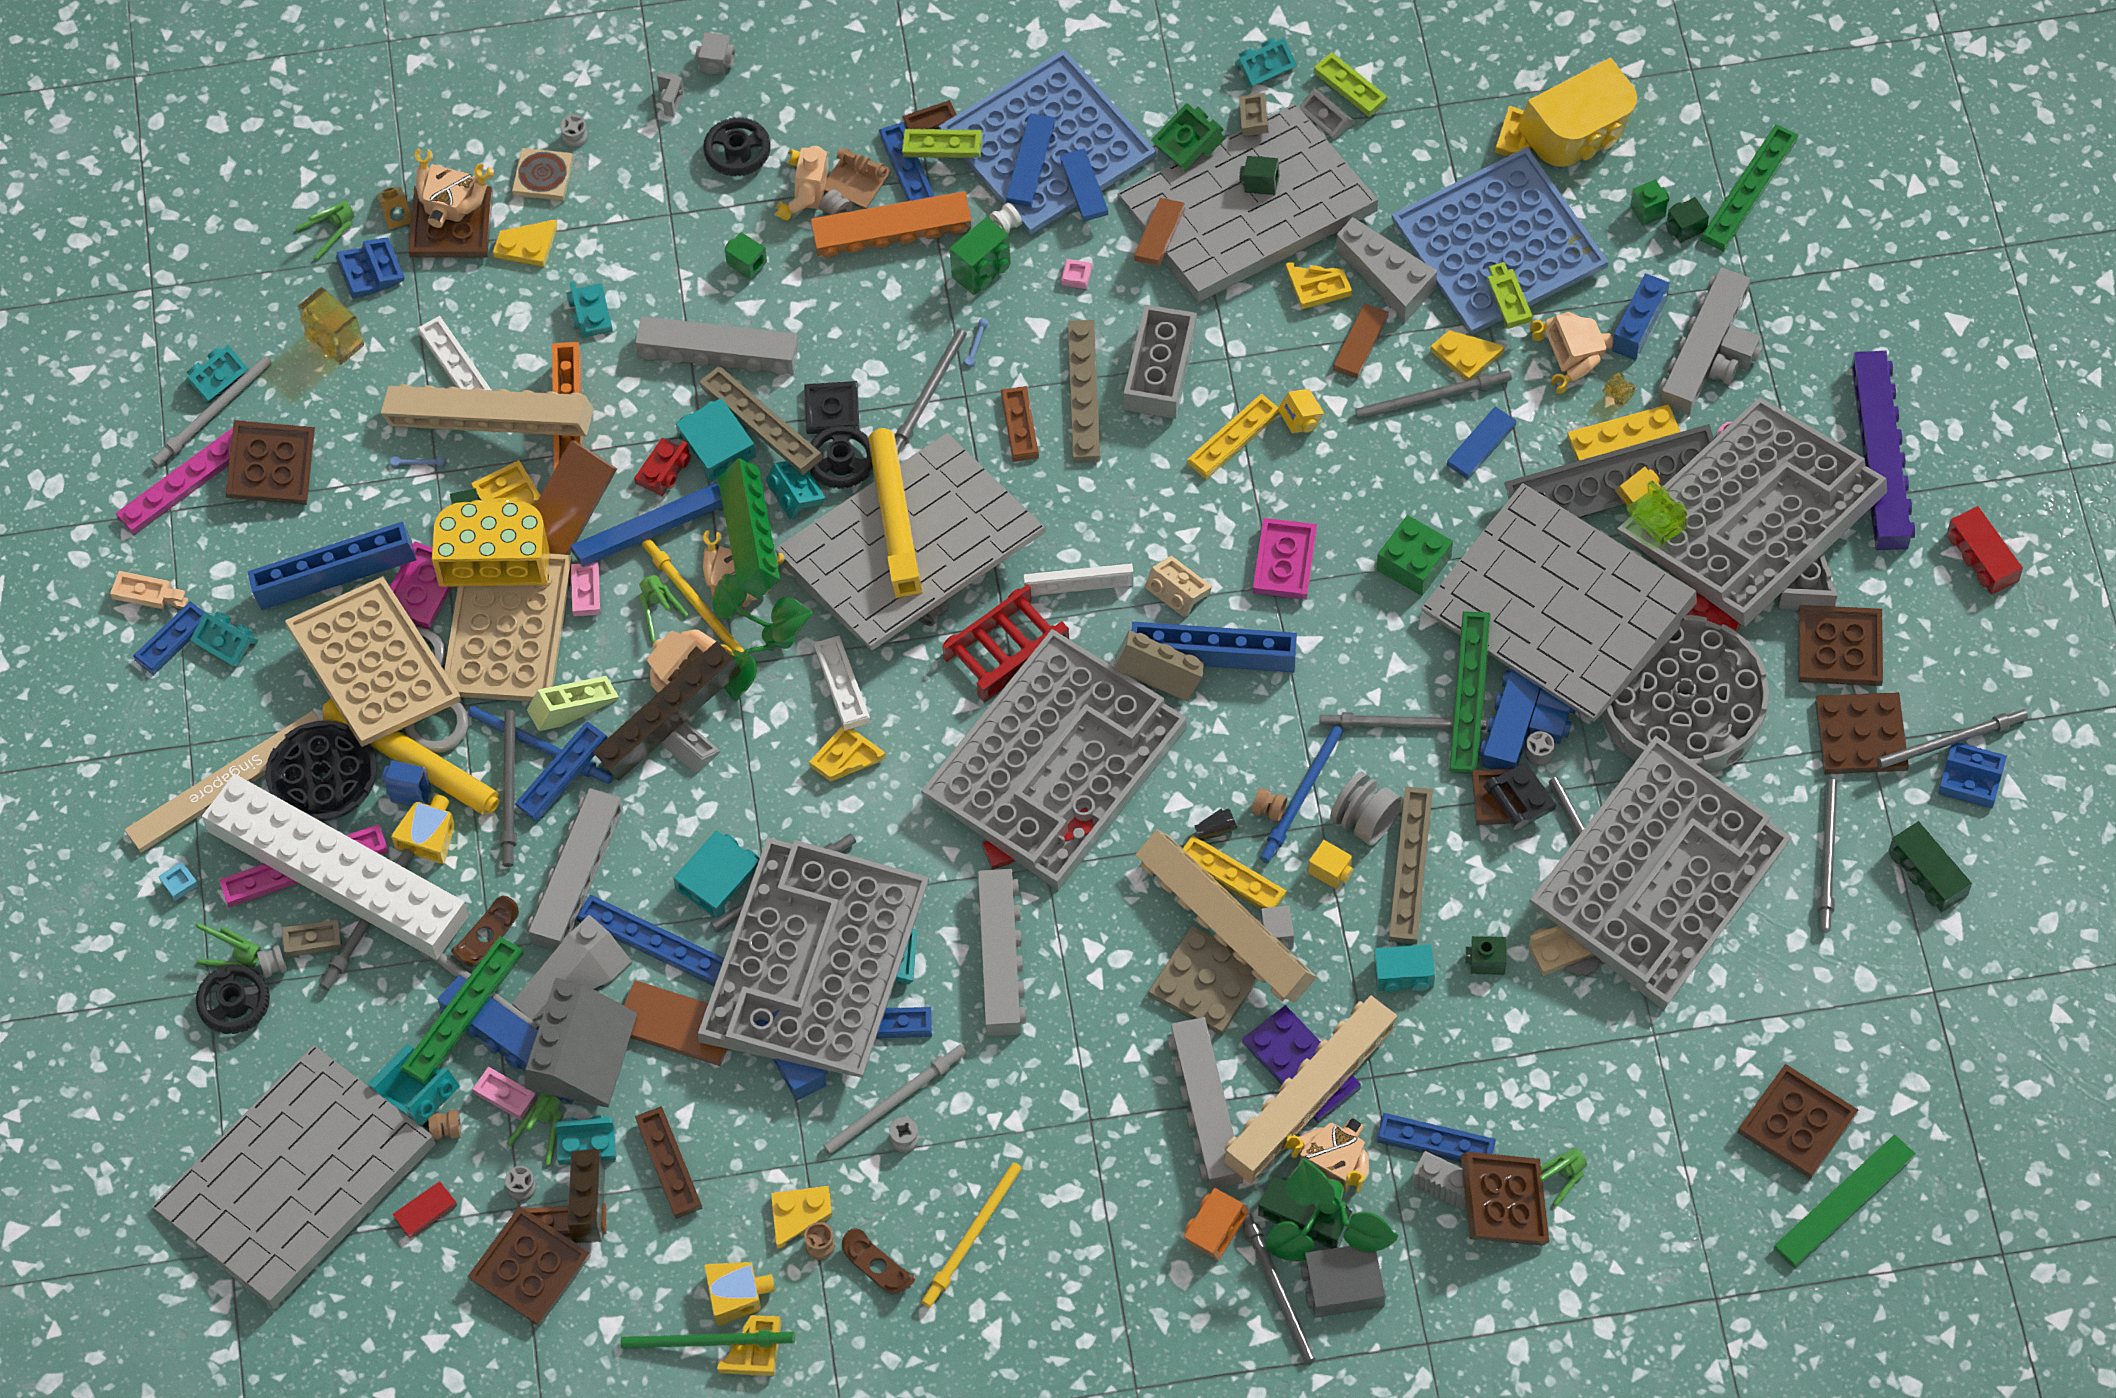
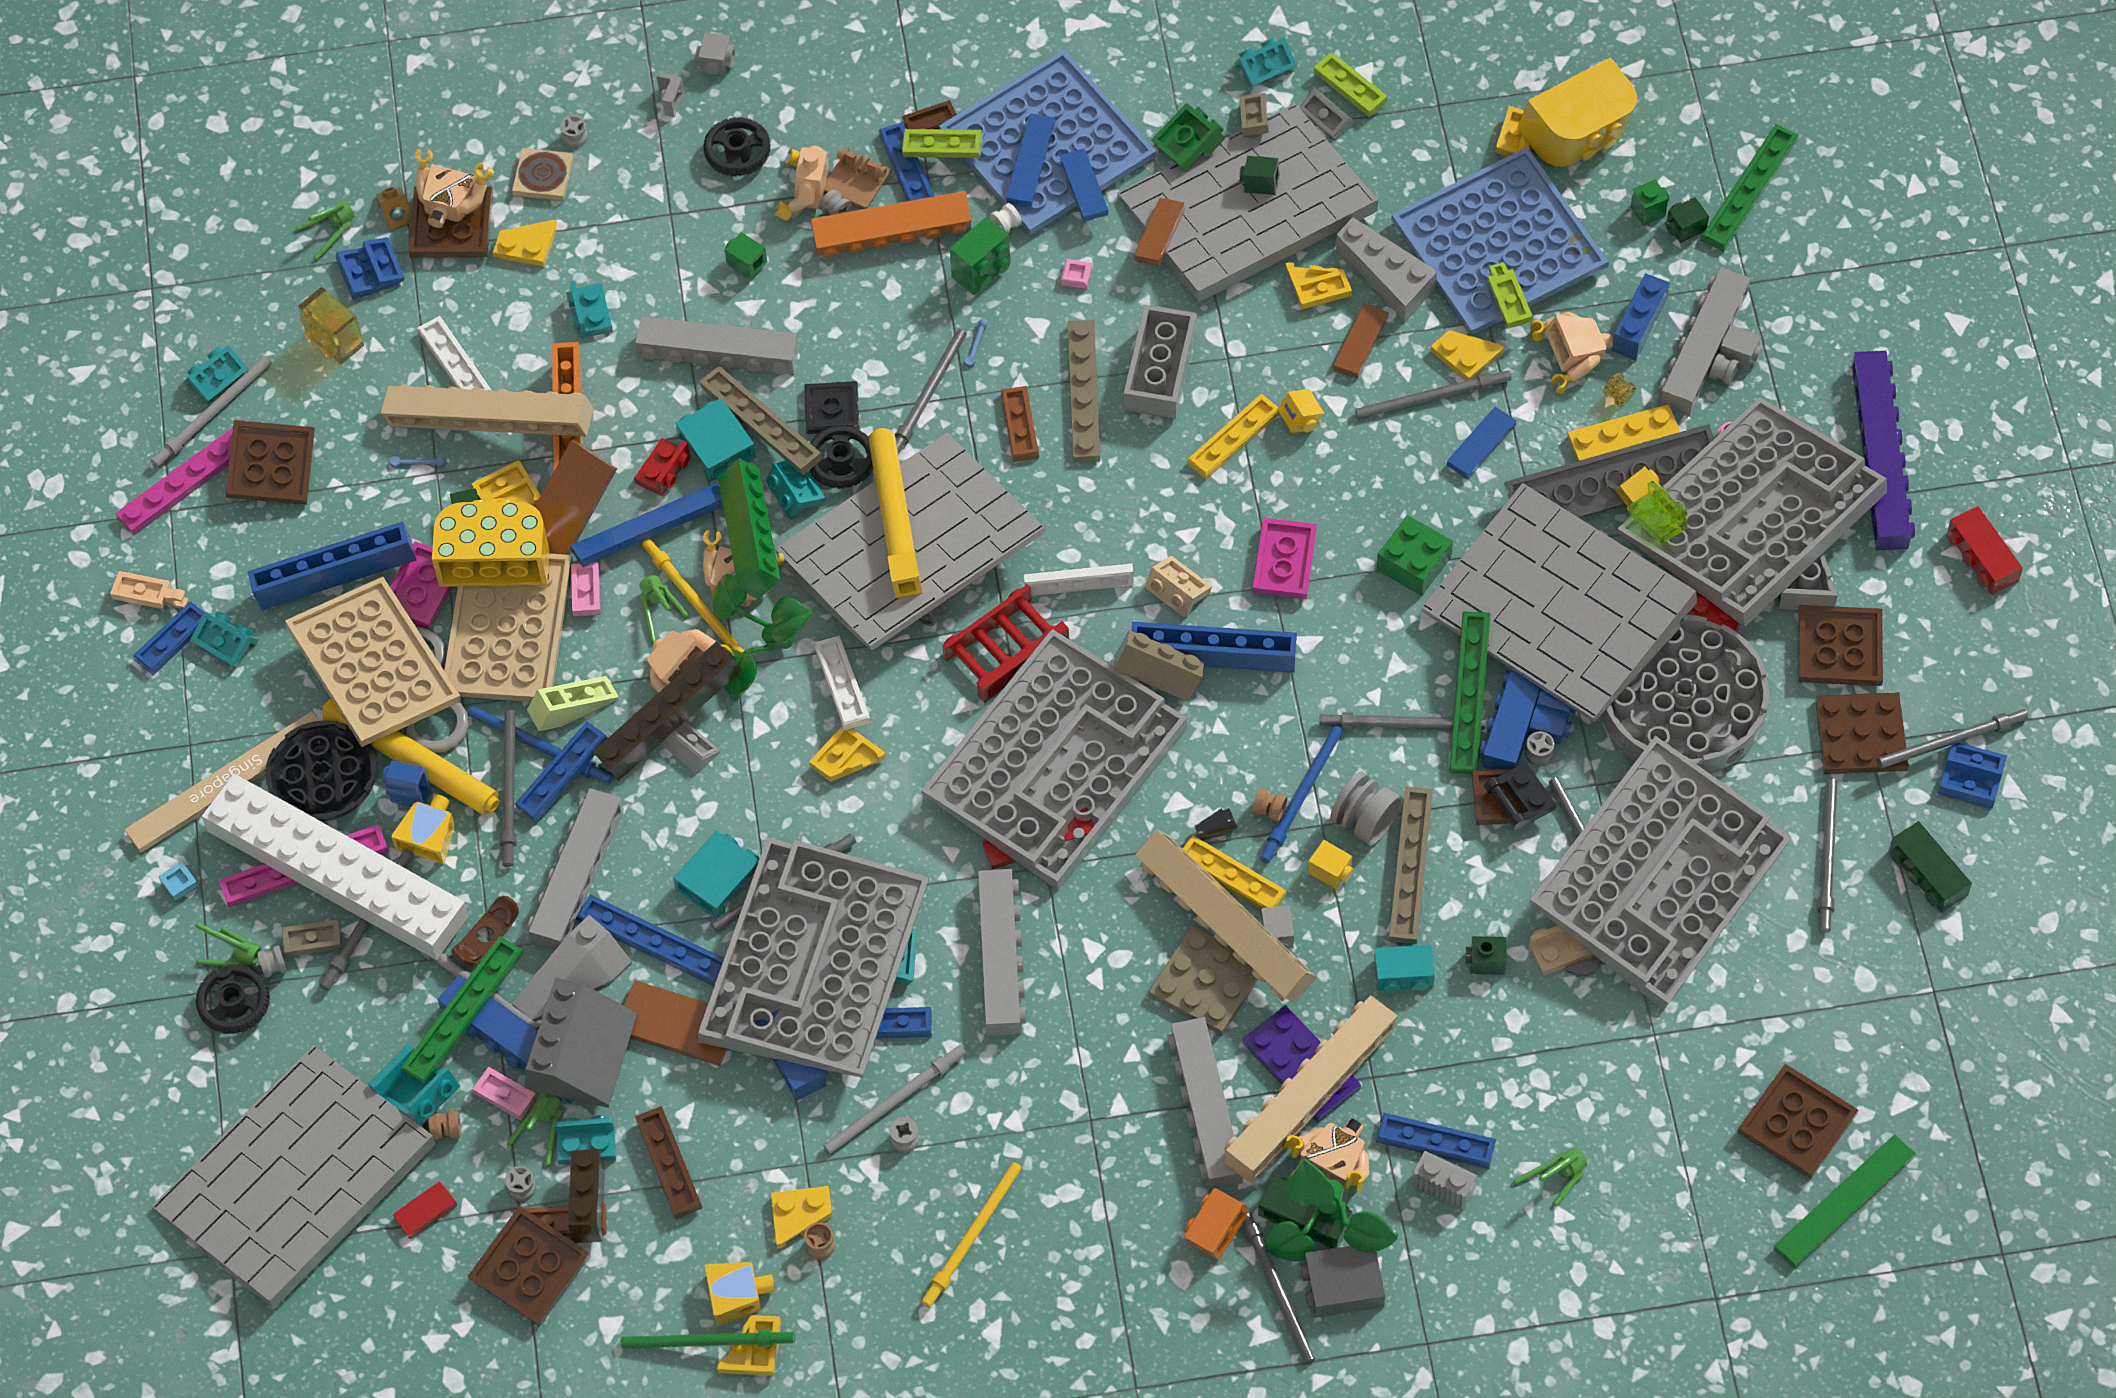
(862, 1252): reddish brown piece -> none
(1504, 1198): reddish brown plate -> none

